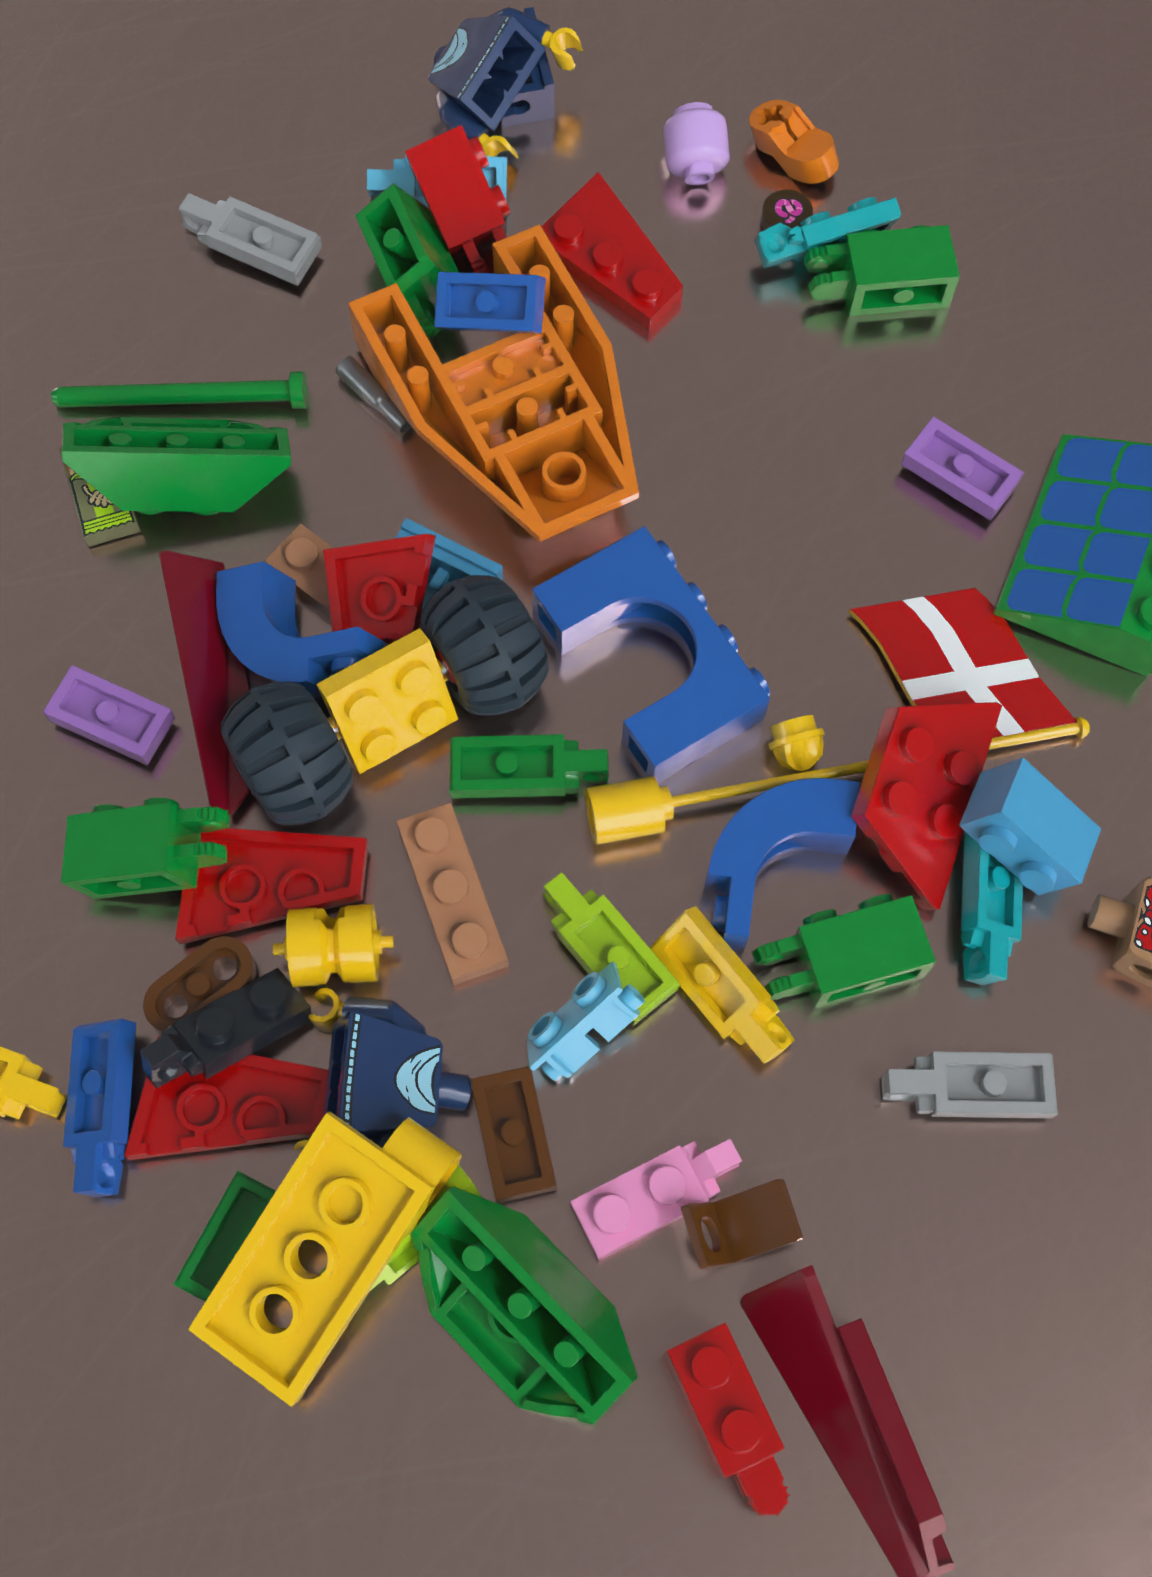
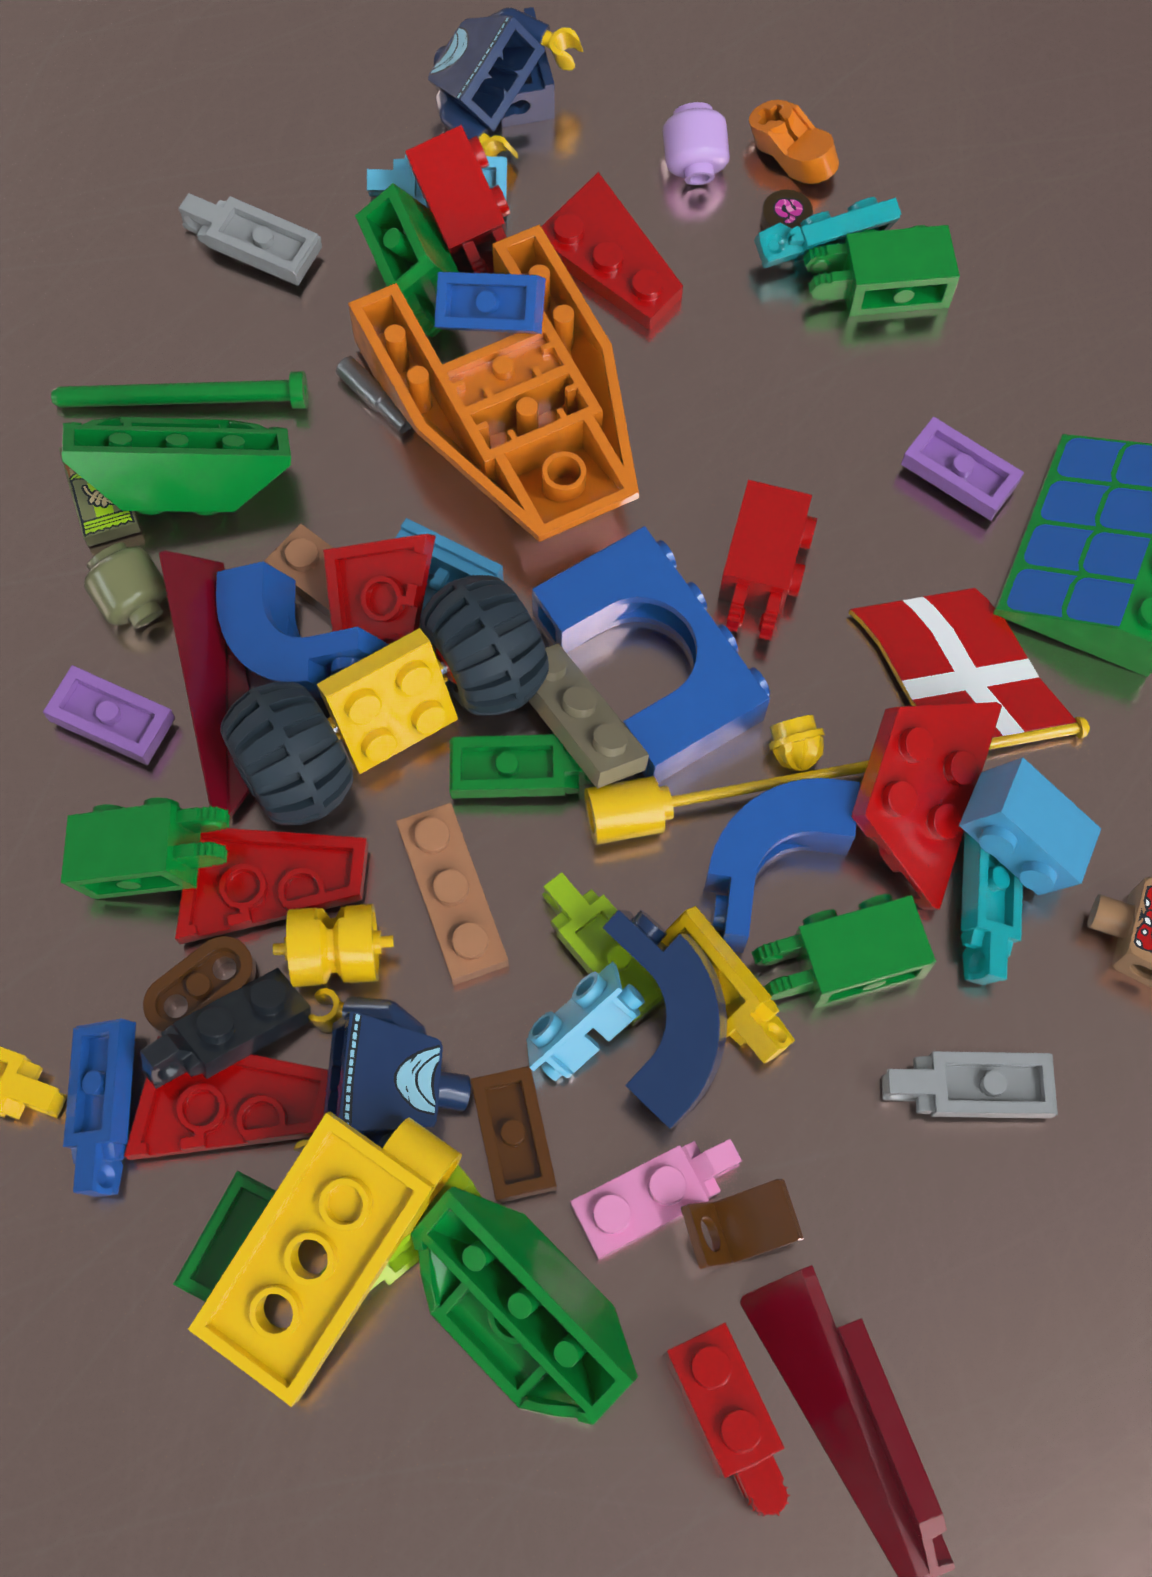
(125, 585): none -> olive head
(586, 723): none -> dark tan plate
(695, 1017): none -> dark blue arch
(764, 553): none -> red hinge

